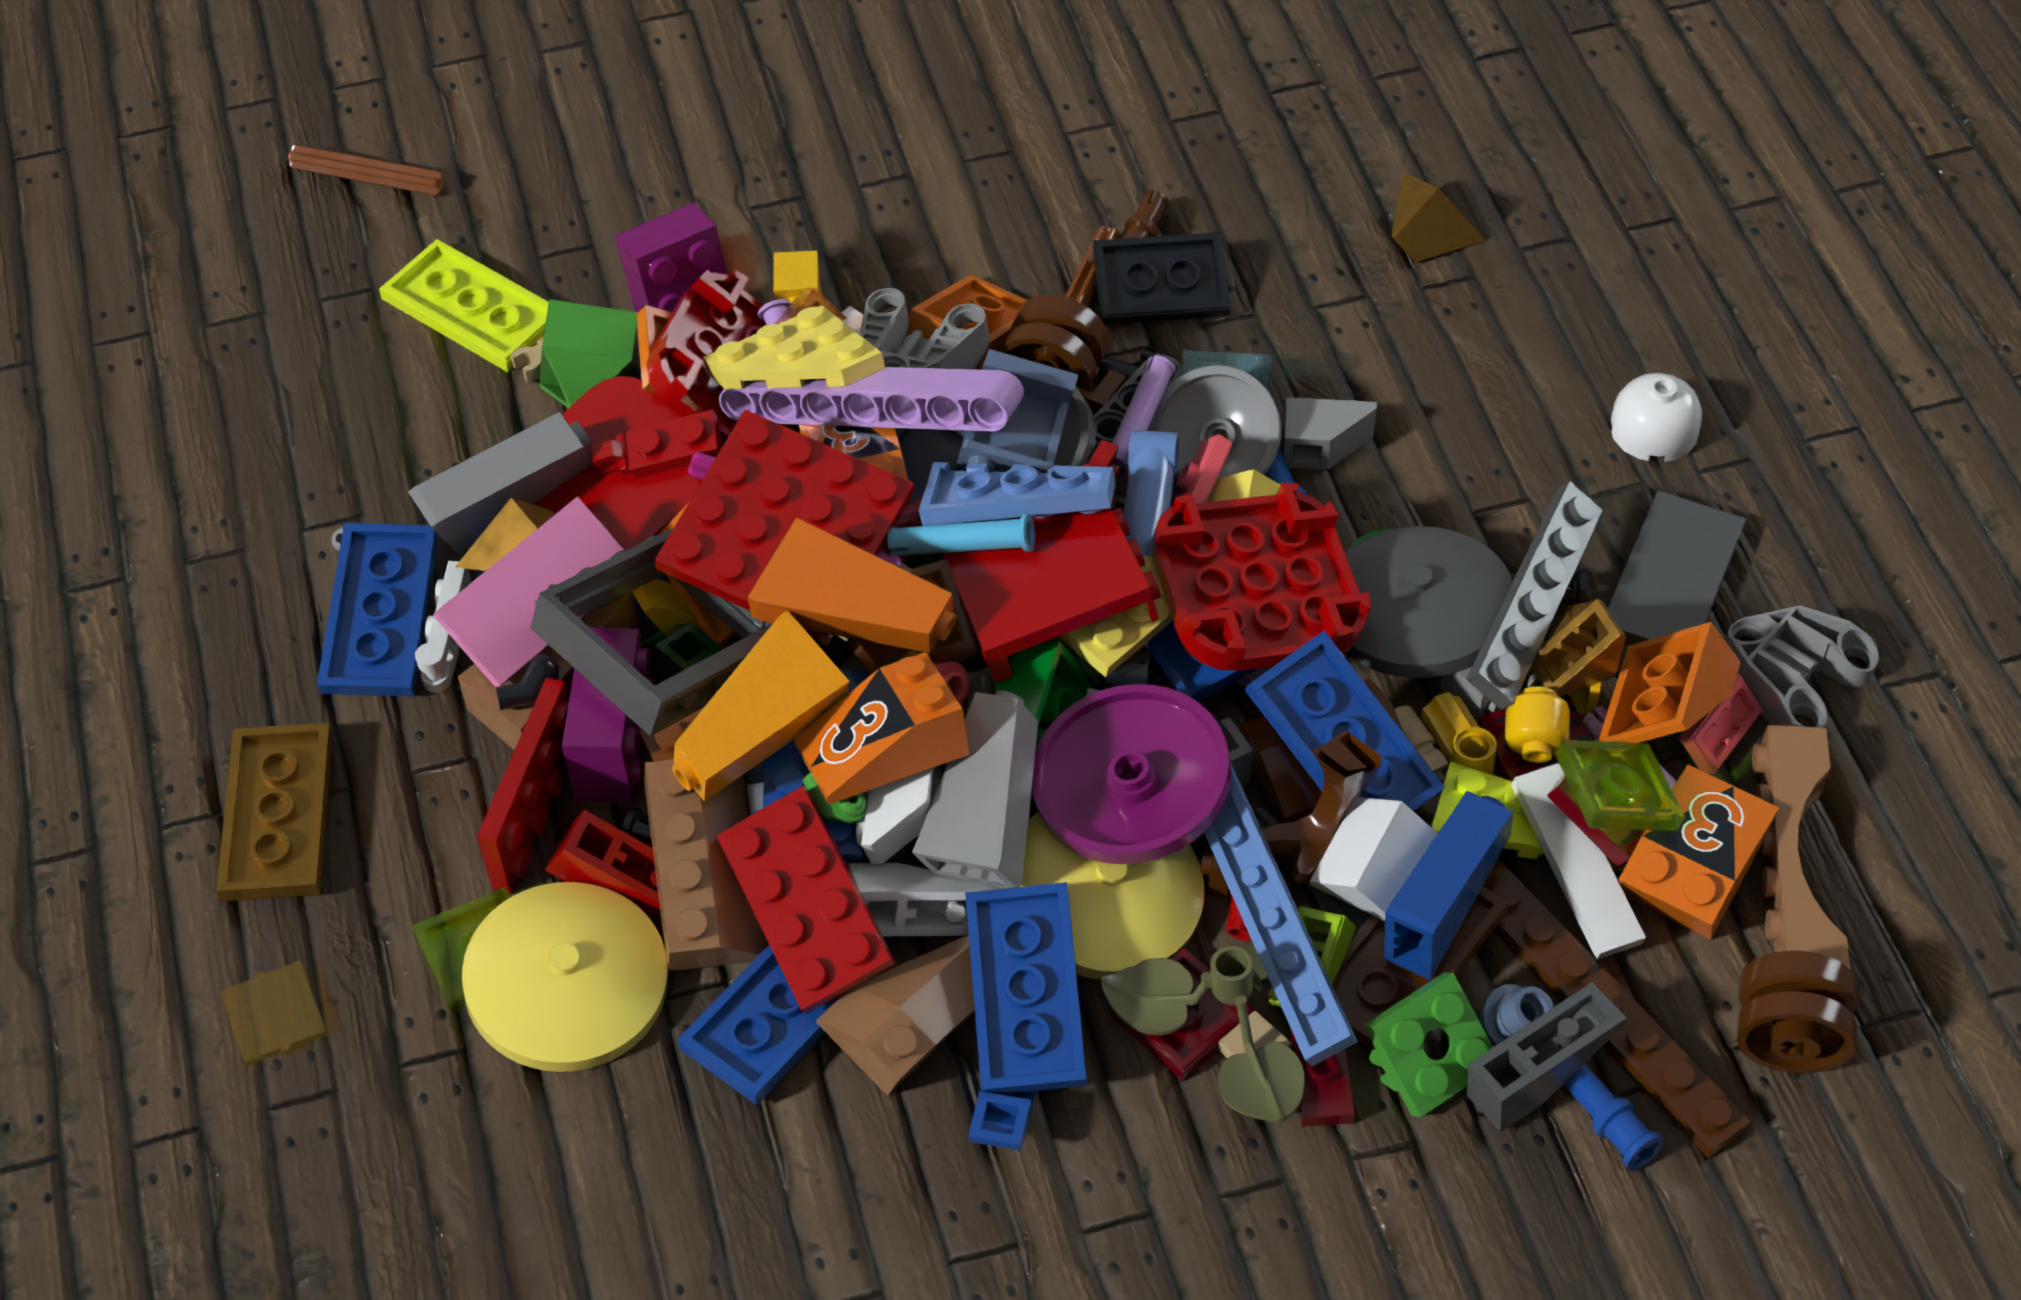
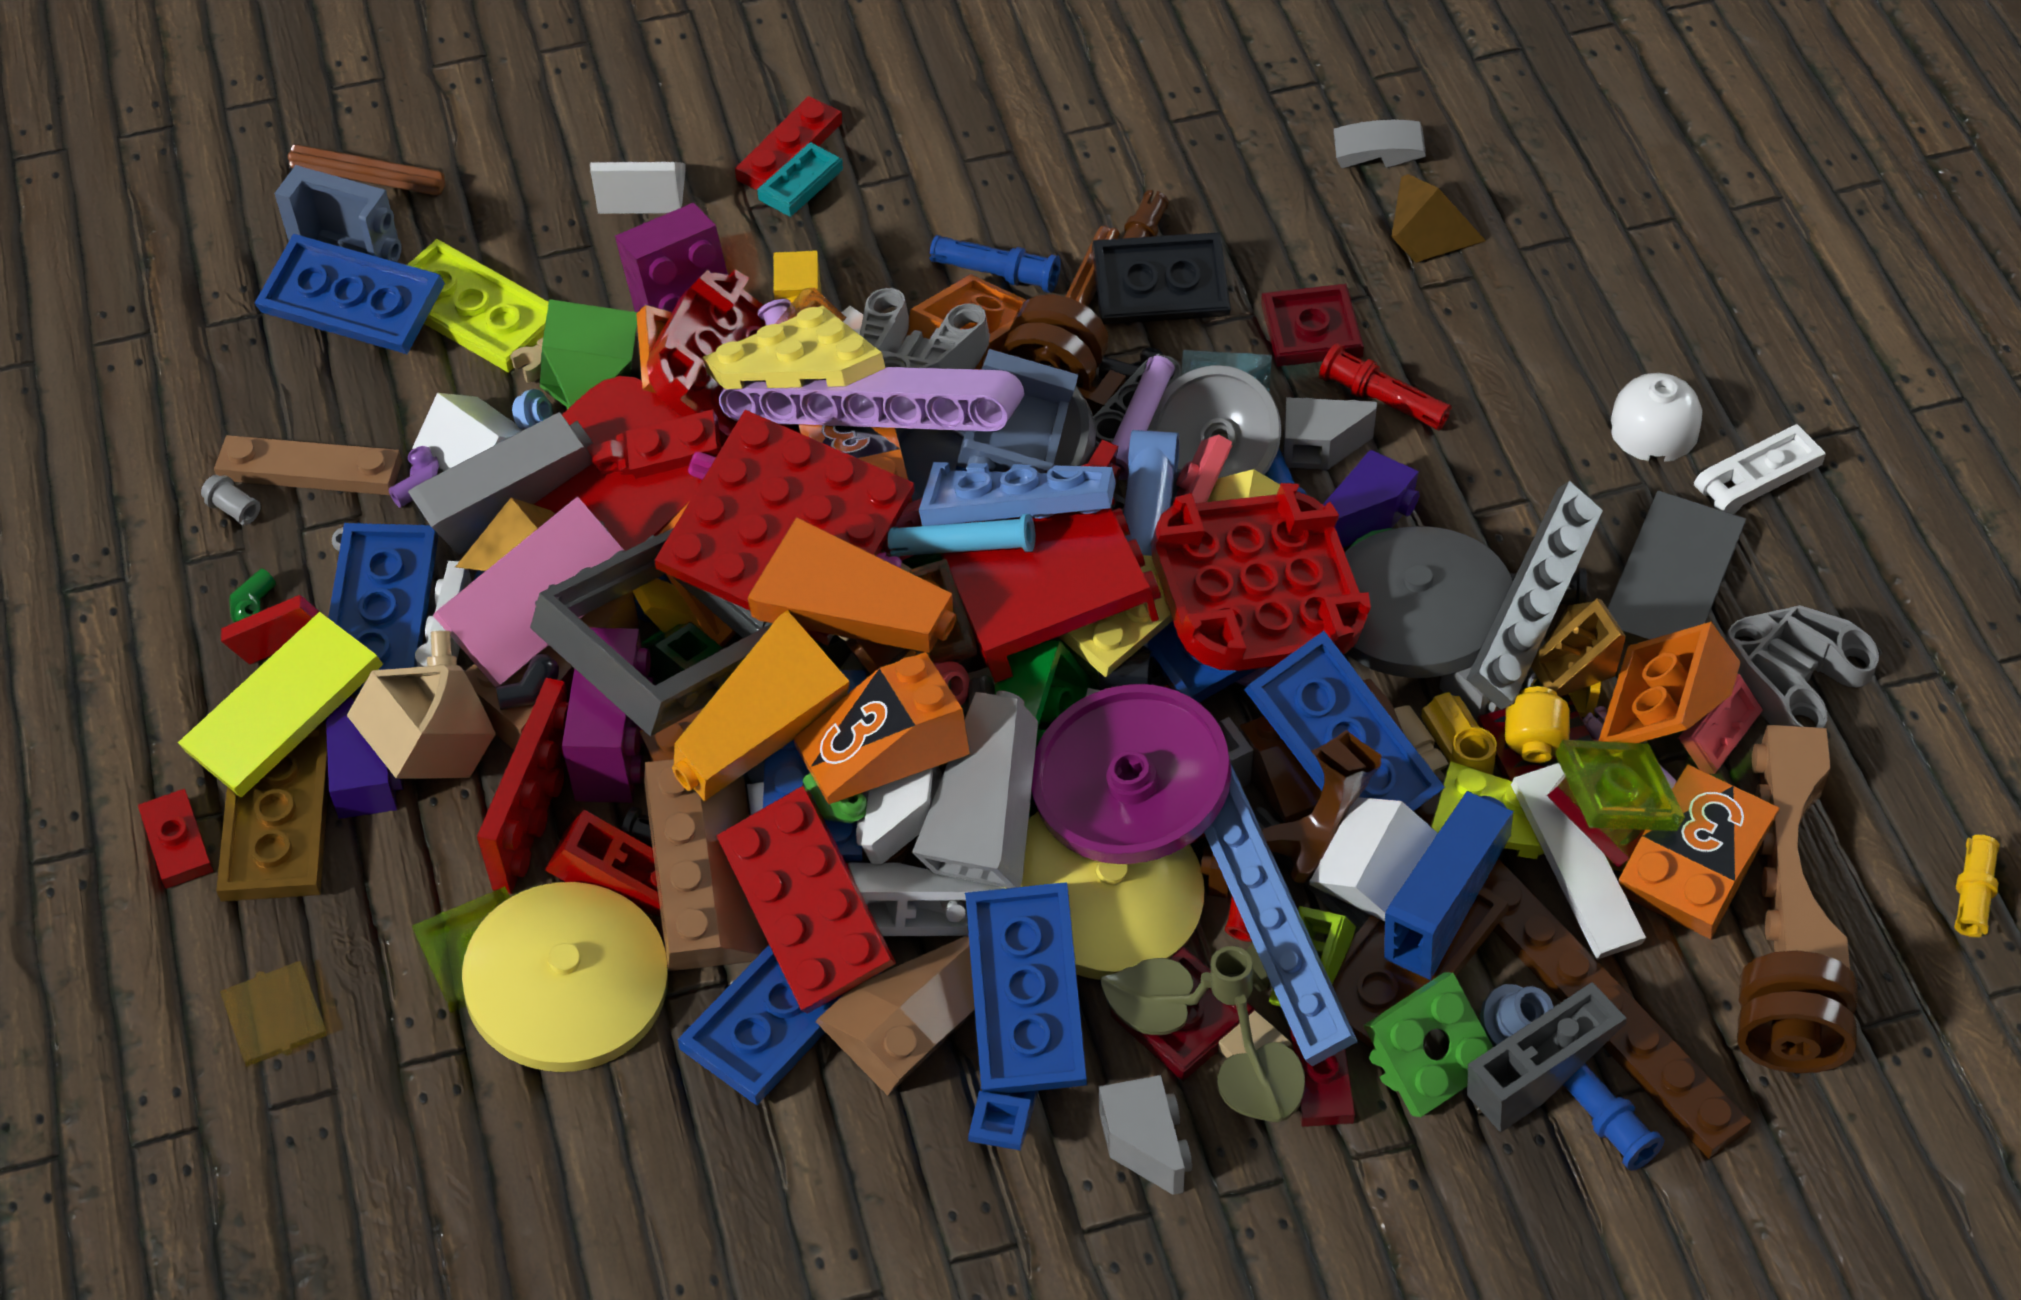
(175, 838): none -> red plate
(222, 494): none -> light grey pin
(246, 598): none -> green arm
(268, 629): none -> red tile
(280, 704): none -> neon yellow tile
(308, 465): none -> medium nougat plate
(338, 212): none -> sand blue panel
(350, 293): none -> blue plate
(356, 774): none -> dark purple slope
(423, 468): none -> medium lavender arm
(424, 717): none -> tan piece
(462, 428): none -> white slope
(531, 408): none -> light blue plate
(638, 186): none -> white slope
(800, 179): none -> teal plate
(807, 123): none -> red plate
(1013, 265): none -> blue pin
(1141, 1131): none -> light grey slope
(1309, 322): none -> dark red tile
(1367, 379): none -> red pin
(1373, 497): none -> dark purple slope
(1390, 139): none -> light grey slope
(1760, 468): none -> white plate
(1977, 886): none -> yellow pin

